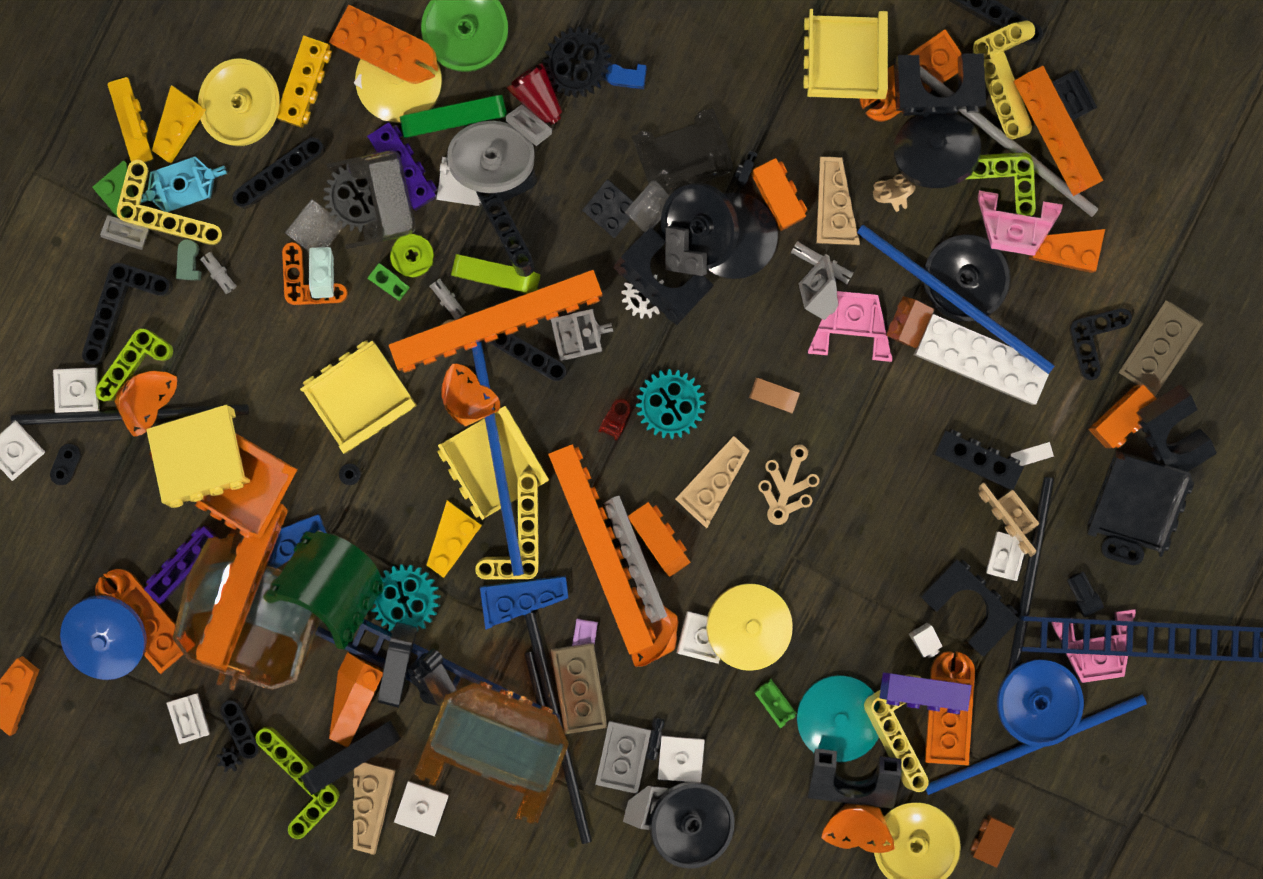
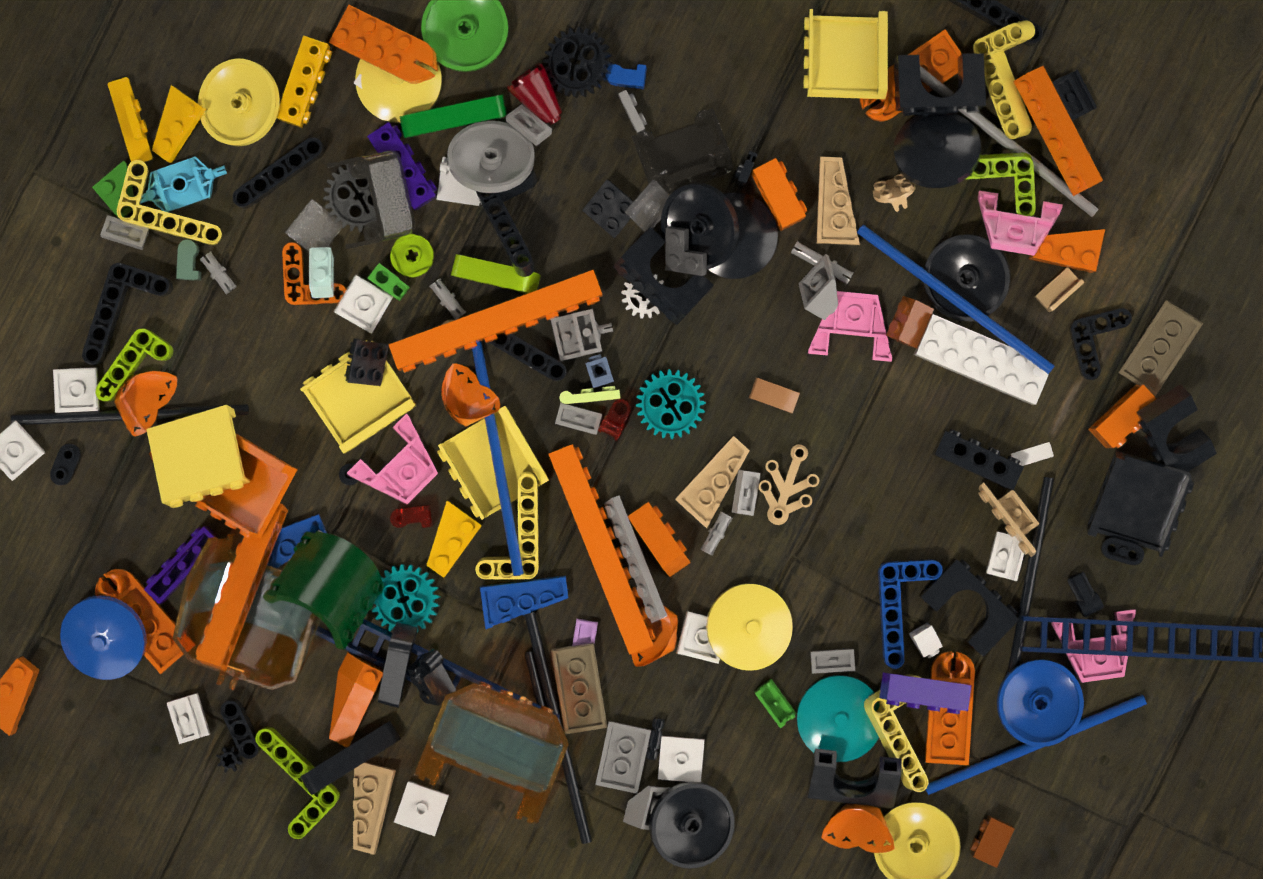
(363, 304): none -> white plate
(366, 363): none -> black hinge
(404, 516): none -> clear red leg
(405, 472): none -> bright pink wing
(578, 418): none -> light grey plate
(589, 395): none -> yellowish green plate
(605, 377): none -> sand blue brick
(637, 120): none -> light grey plate
(716, 533): none -> light grey pin
(746, 492): none -> light grey plate
(832, 661): none -> light grey plate
(895, 603): none -> blue beam
(1058, 289): none -> tan panel

